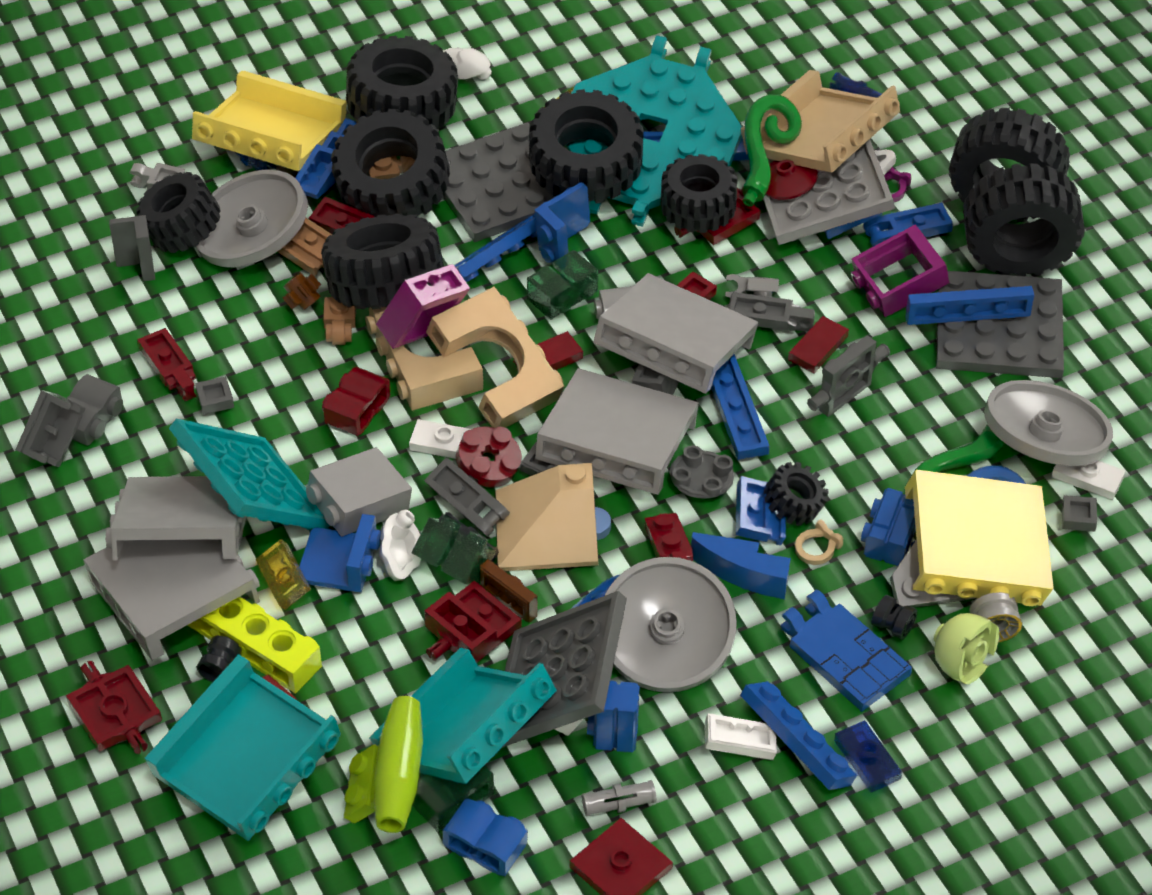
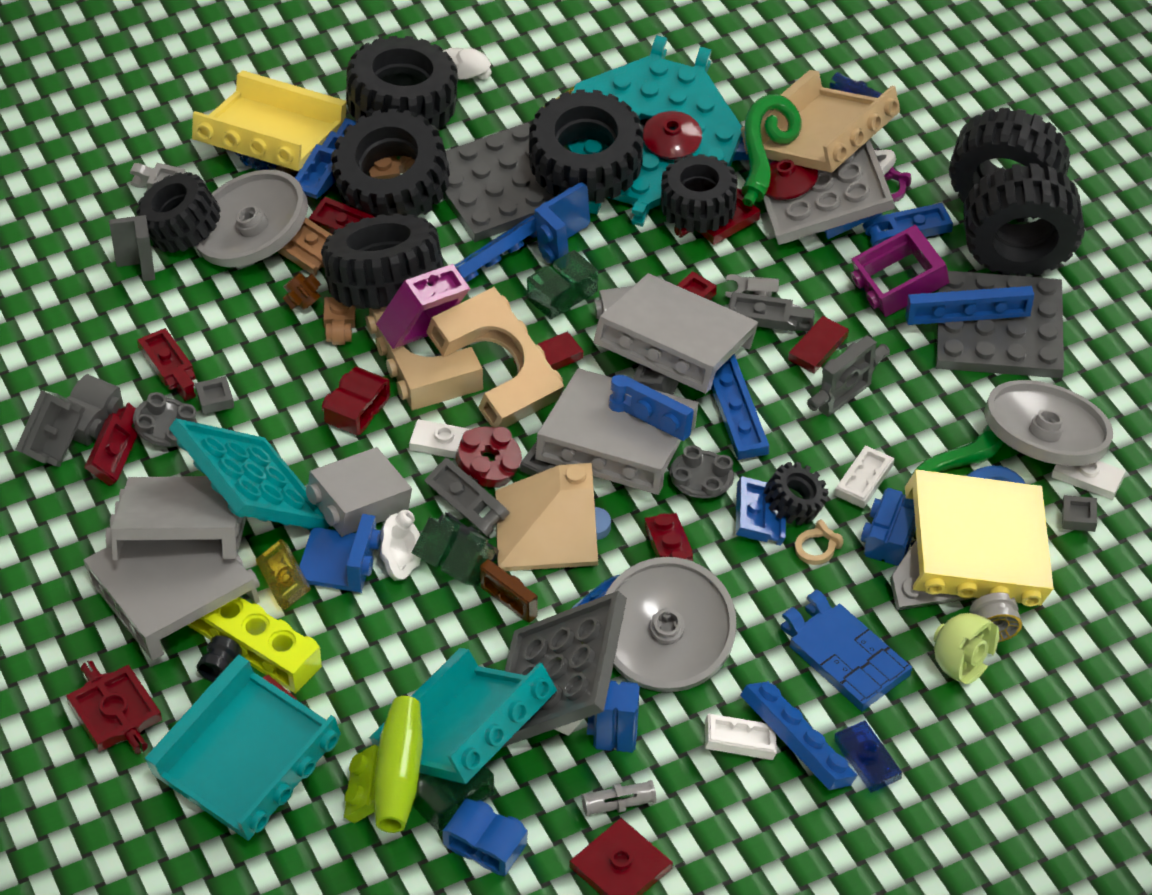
(113, 445): none -> dark red hinge
(157, 414): none -> dark grey dish
(469, 621): dark red plate -> none
(651, 407): none -> blue plate
(672, 135): none -> dark red dish
(741, 564): blue slope -> none
(864, 476): none -> white plate
(894, 617): black wheel -> none

